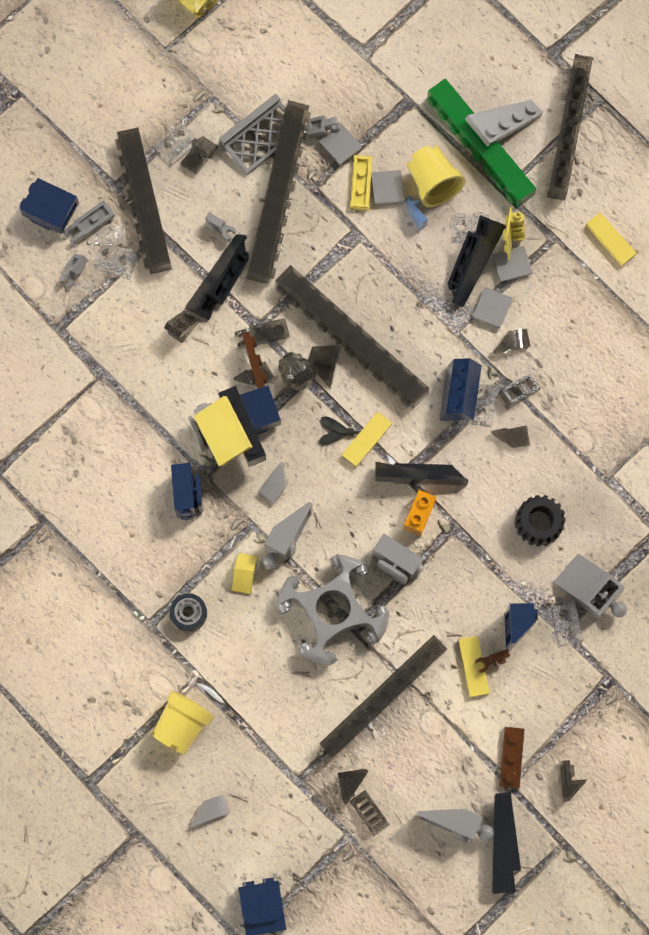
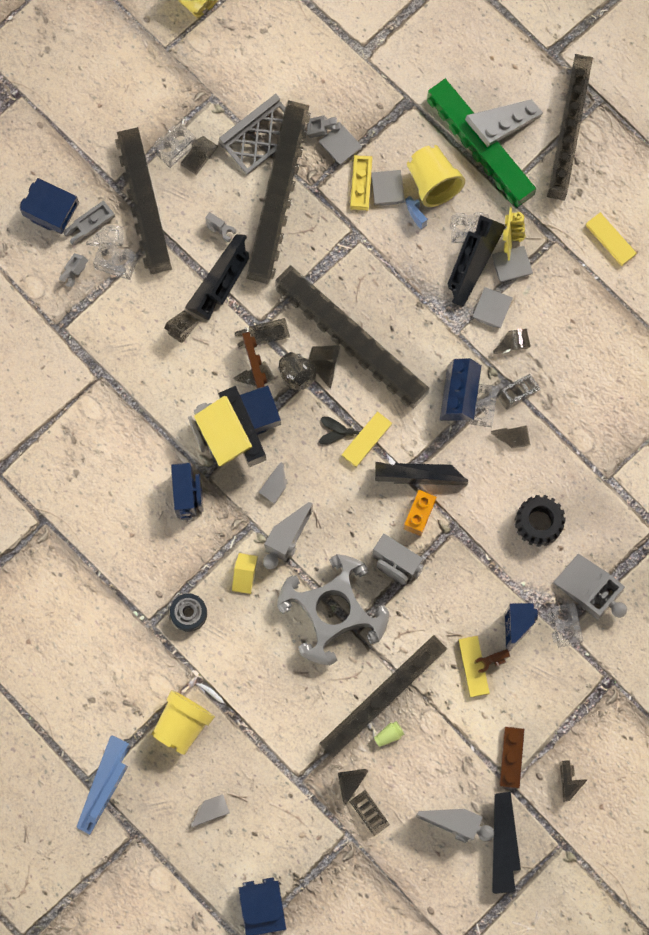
(104, 784): none -> medium blue wedge
(389, 734): none -> yellowish green cone

